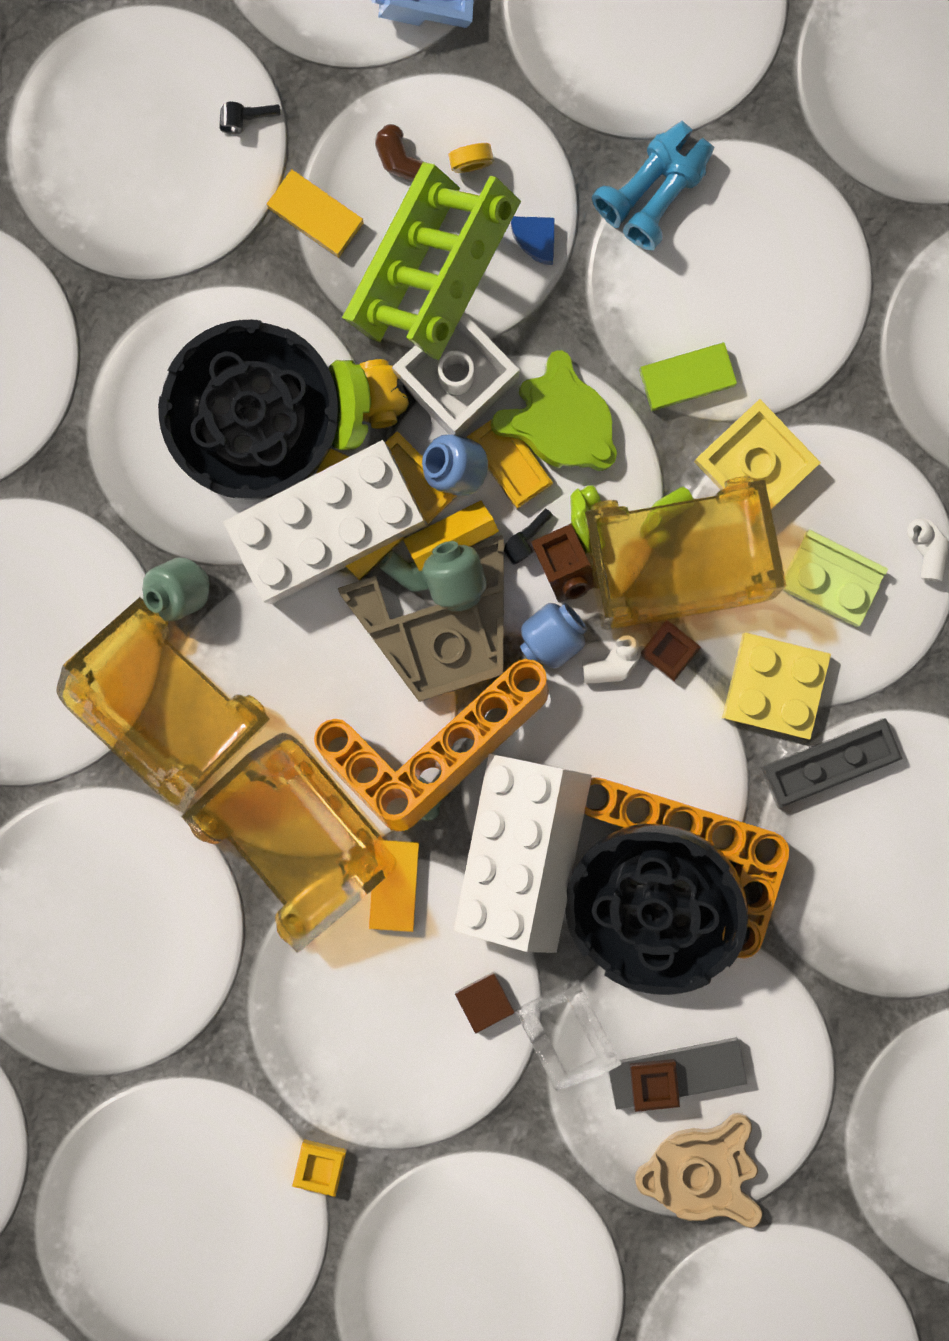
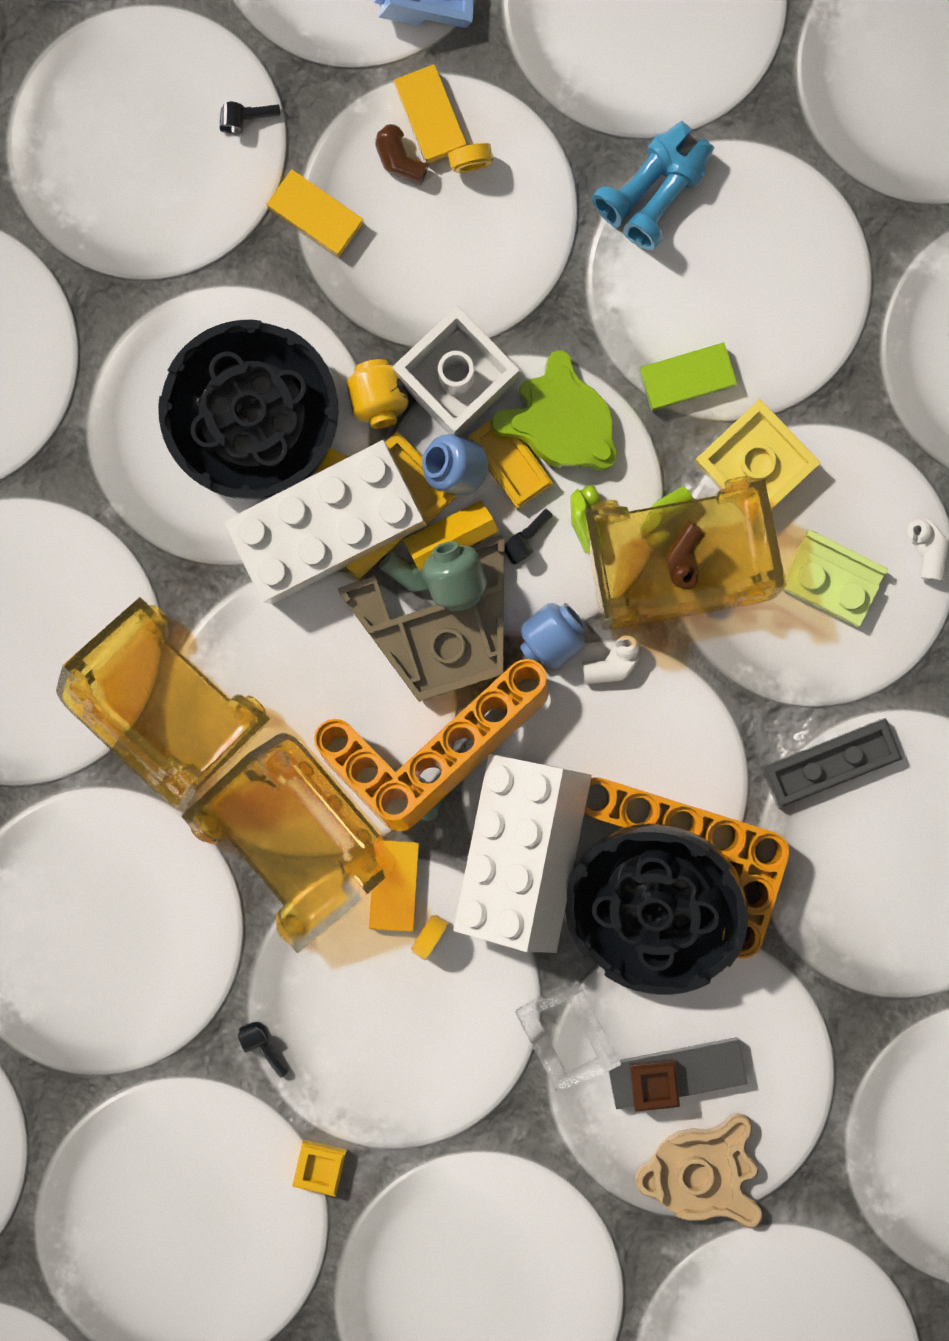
(175, 589): sand green head -> none
(256, 1036): none -> black hand
(353, 401): lime tile -> none
(405, 246): lime fence -> none
(429, 113): none -> yellow tile
(429, 936): none -> yellow tile
(484, 1002): reddish brown tile -> none
(535, 237): blue tile -> none
(564, 563): reddish brown bracket -> none
(669, 650): reddish brown tile -> none
(682, 558): none -> reddish brown arm
(776, 686): light yellow plate -> none

